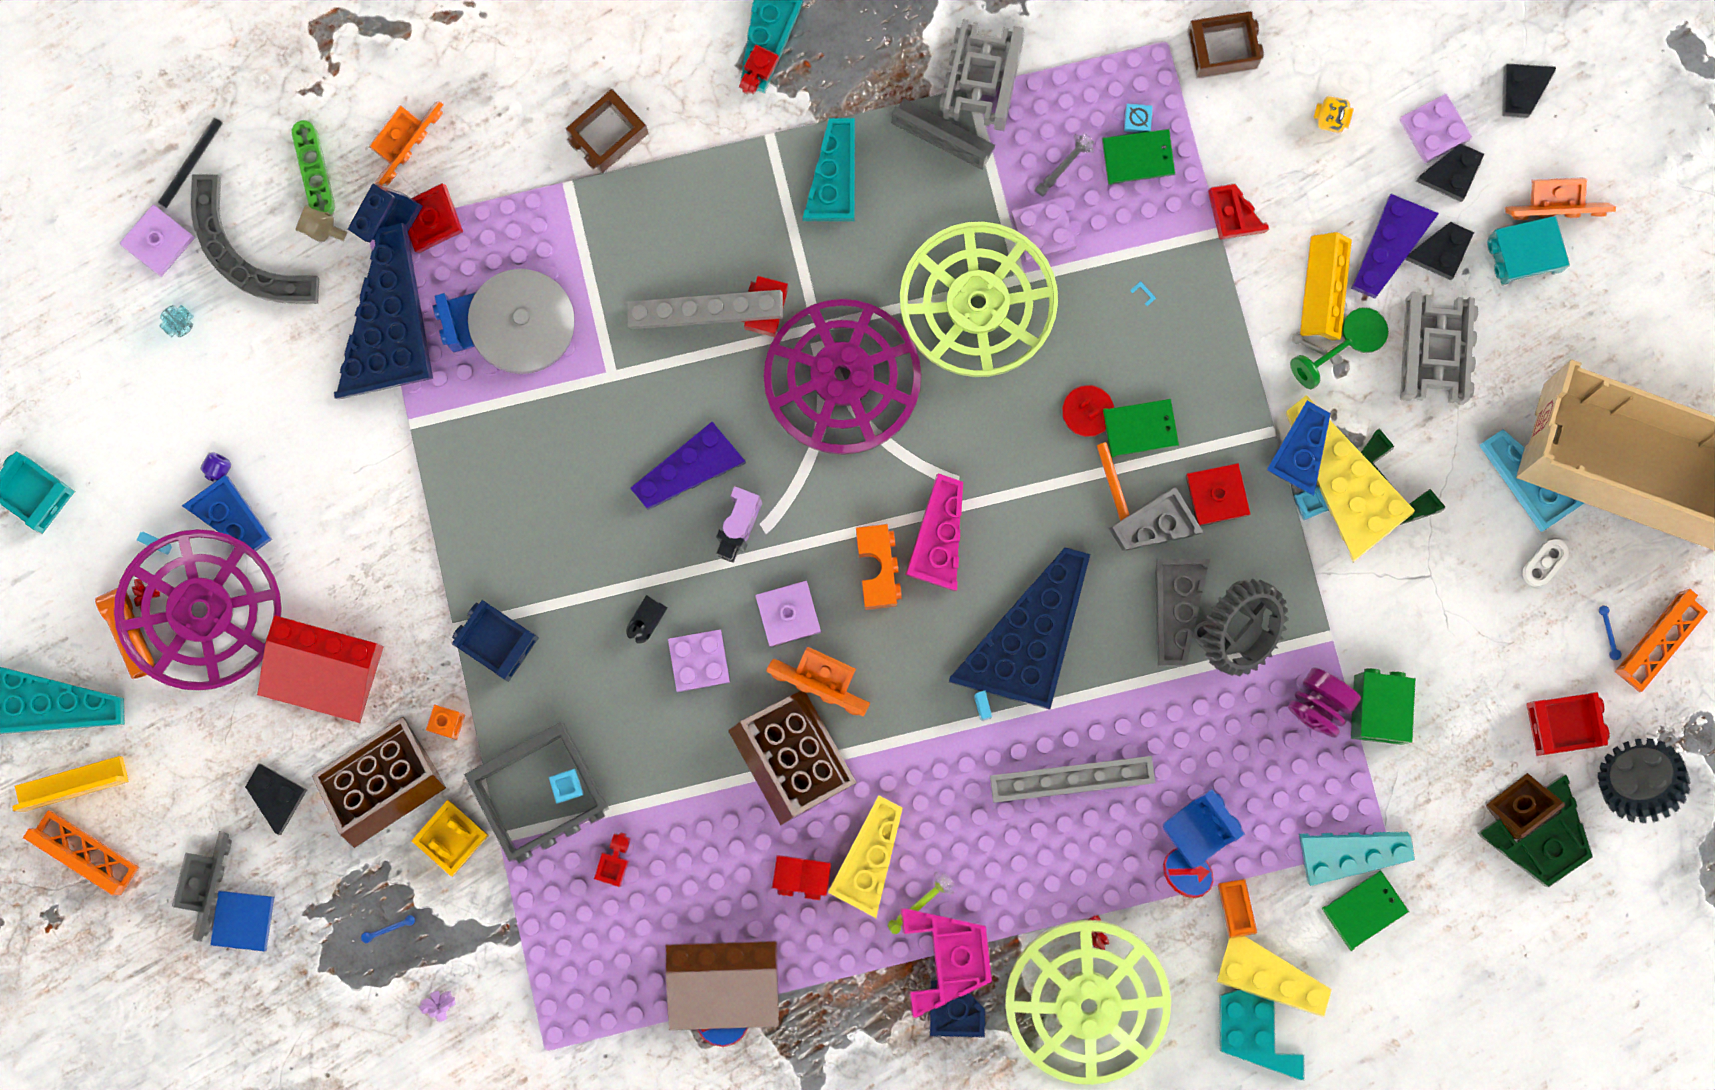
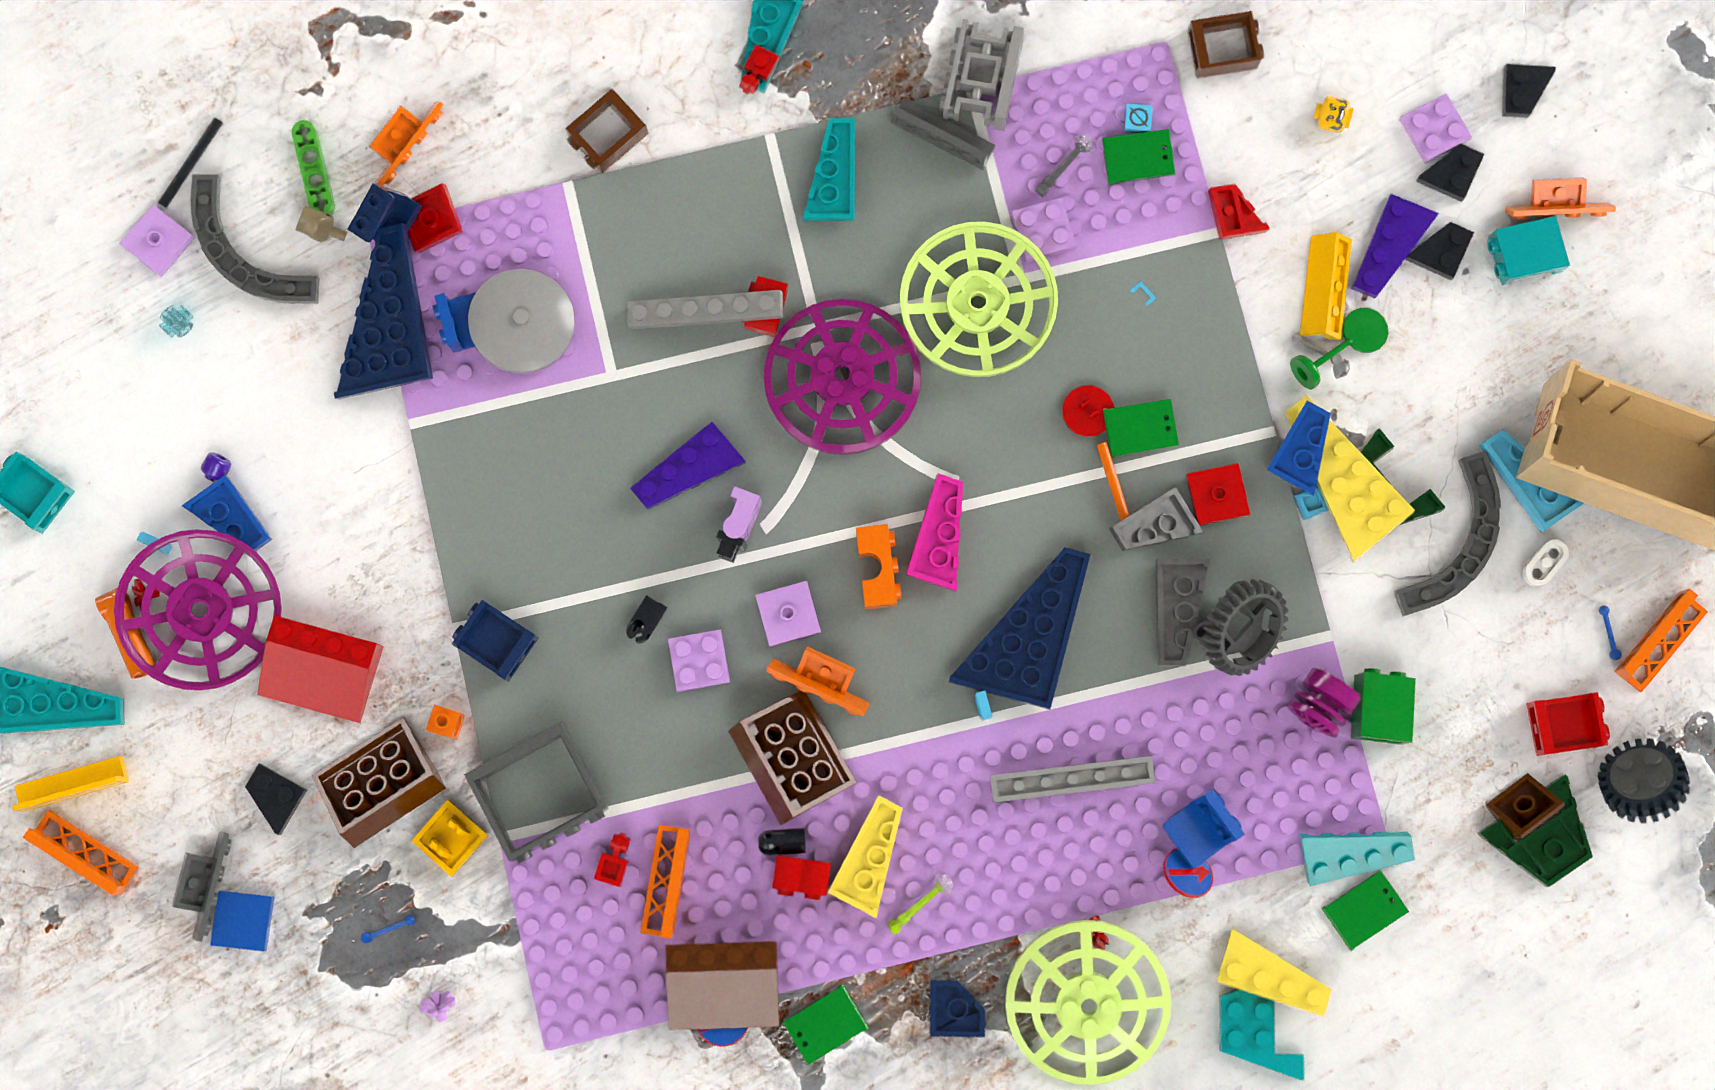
(566, 786): medium azure tile -> none
(675, 882): none -> orange fence
(782, 841): none -> black piece
(825, 1025): none -> green container
(959, 958): dark pink wing -> none
(1237, 908): orange tile -> none
(1417, 348): light grey fence -> none
(1478, 545): none -> dark grey plate

